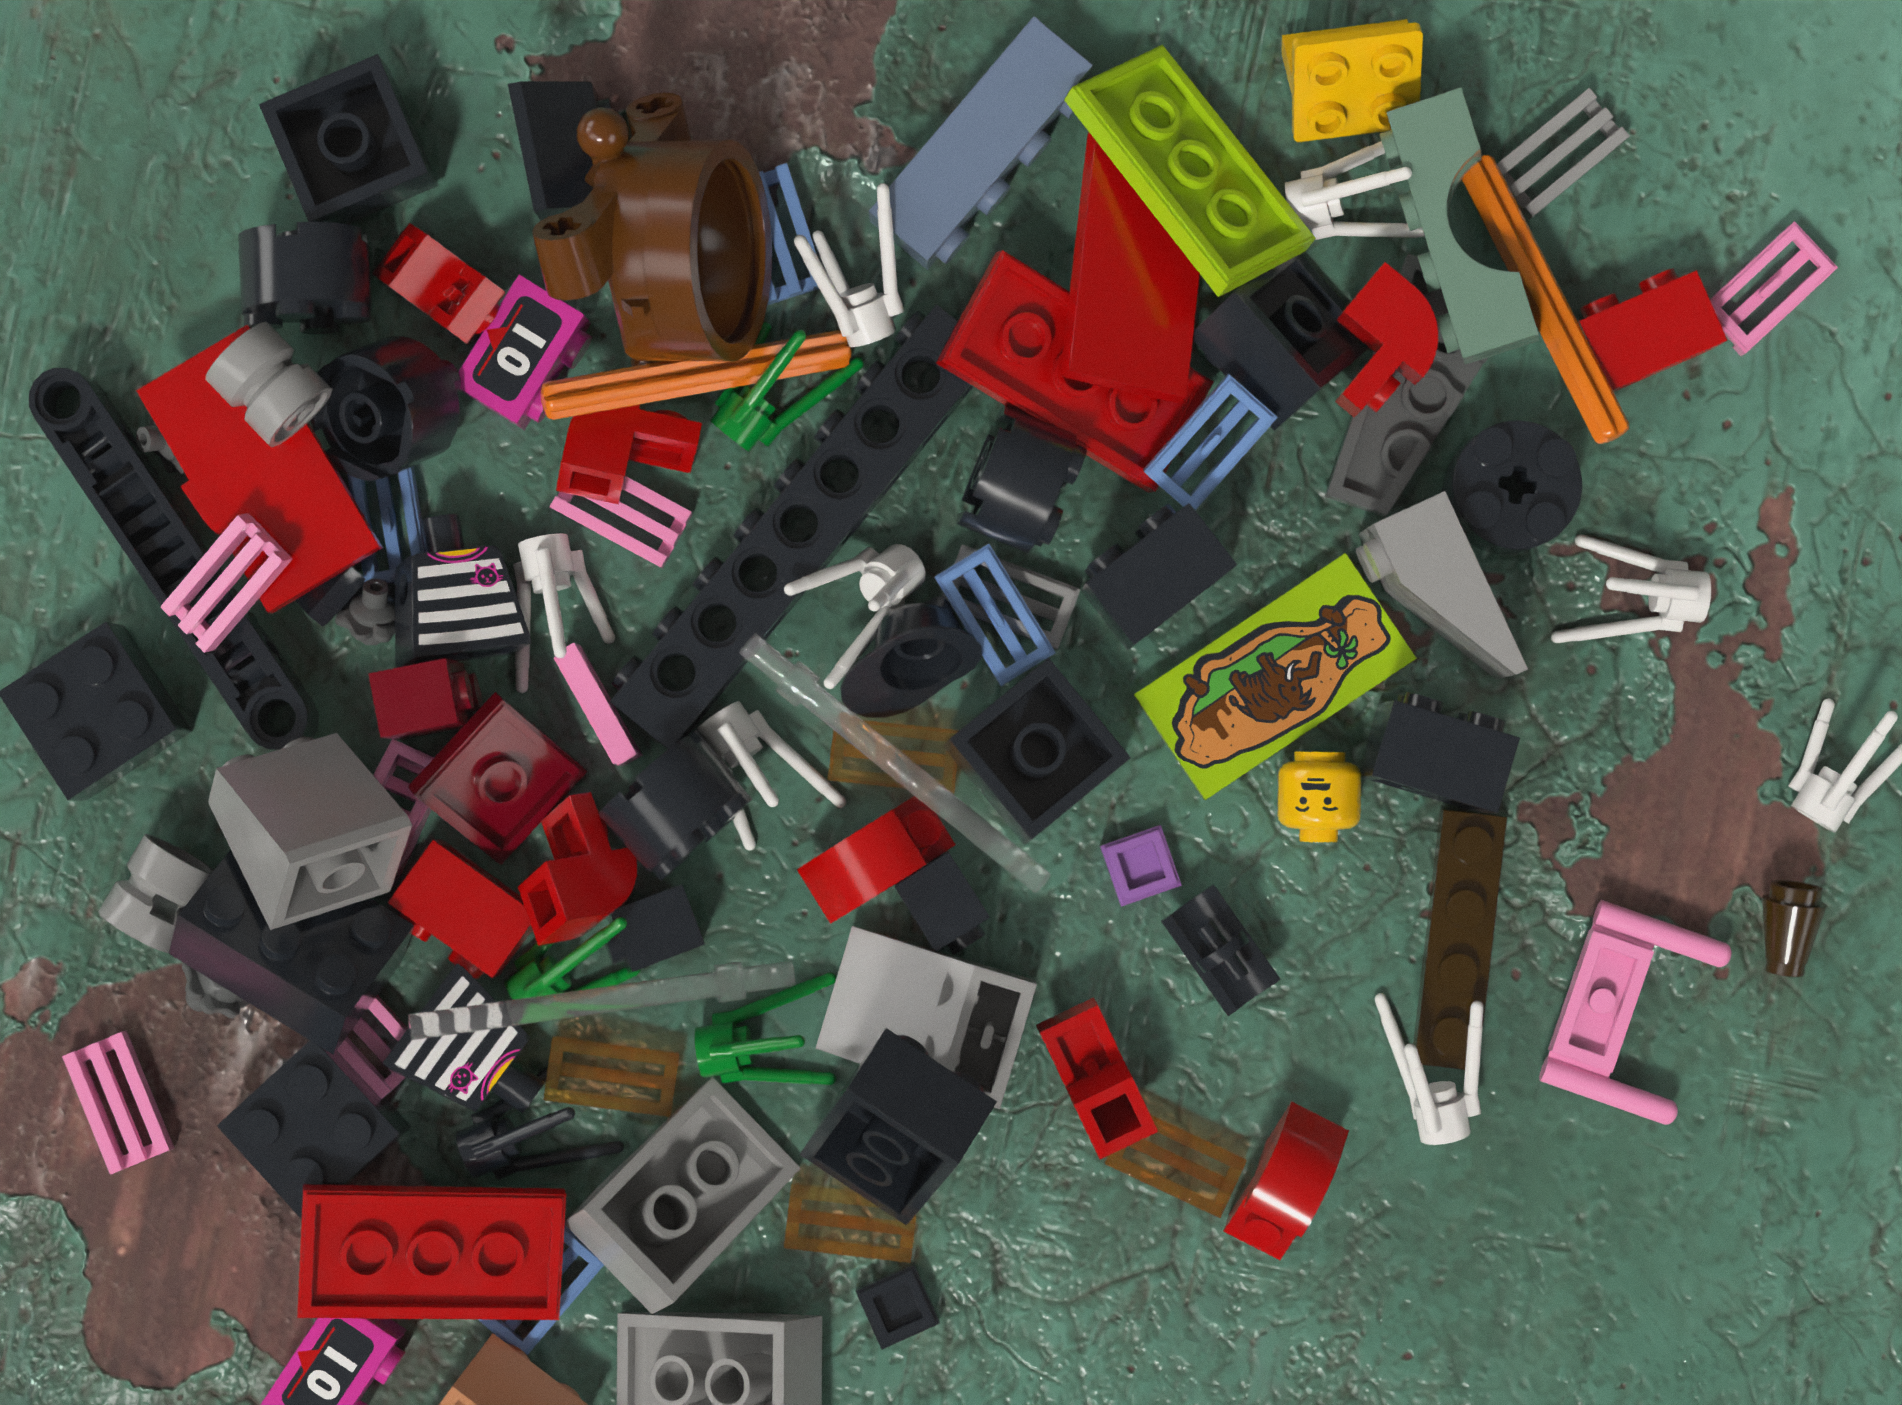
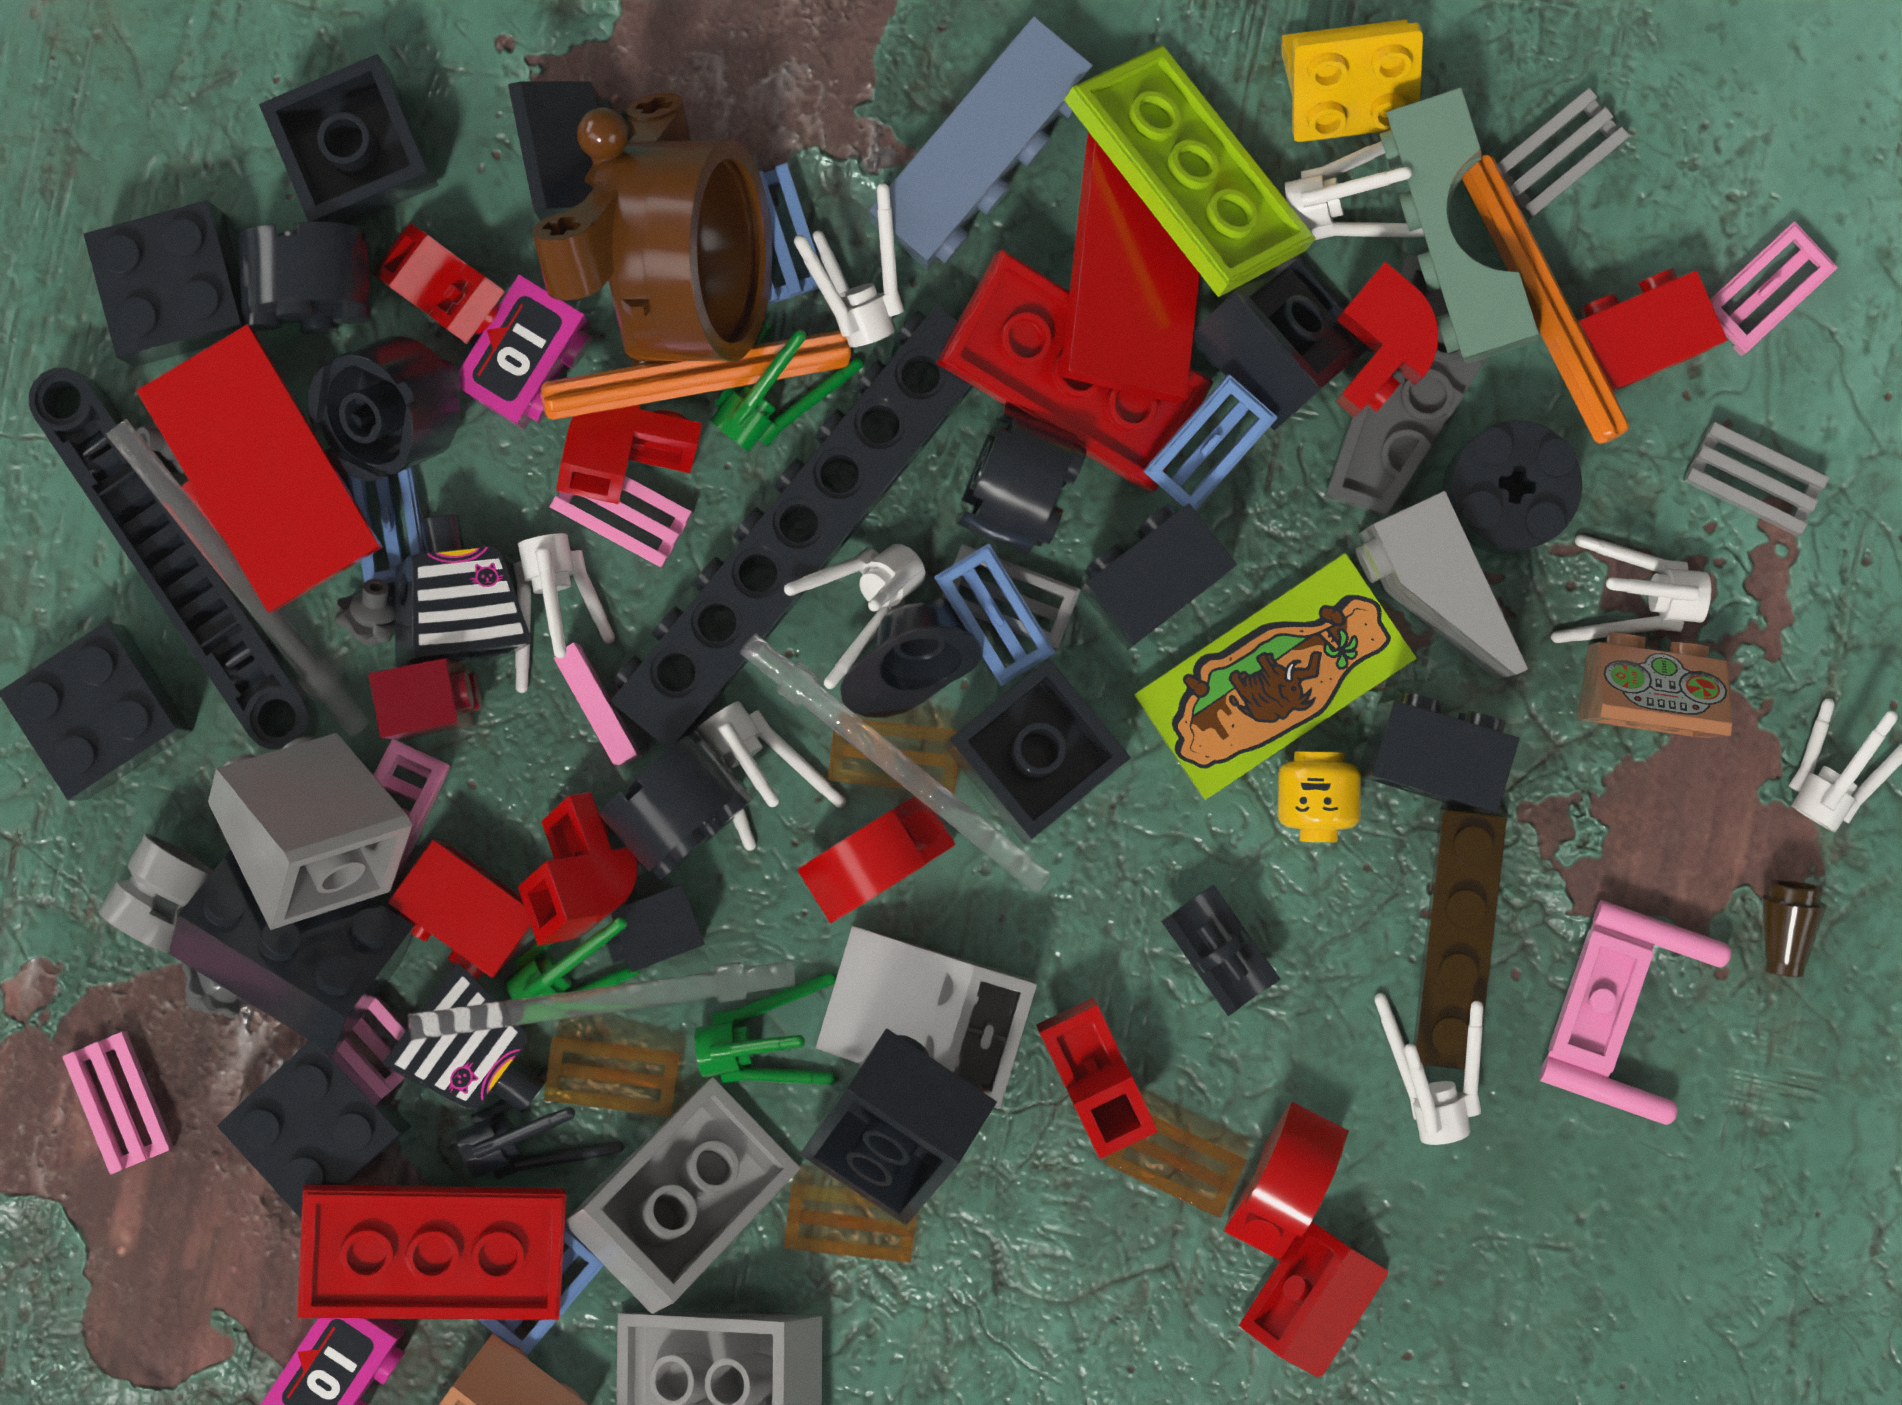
(167, 282): none -> black brick
(193, 618): bright pink tile -> none
(261, 376): light grey wheel -> none
(318, 677): none -> clear bar
(329, 598): black tile -> none
(497, 778): dark red tile -> none
(897, 1306): black tile -> none
(944, 904): black brick -> none
(1140, 865): medium lavender tile -> none
(1313, 1300): none -> red panel
(1656, 689): none -> nougat slope
(1804, 502): none -> light grey tile

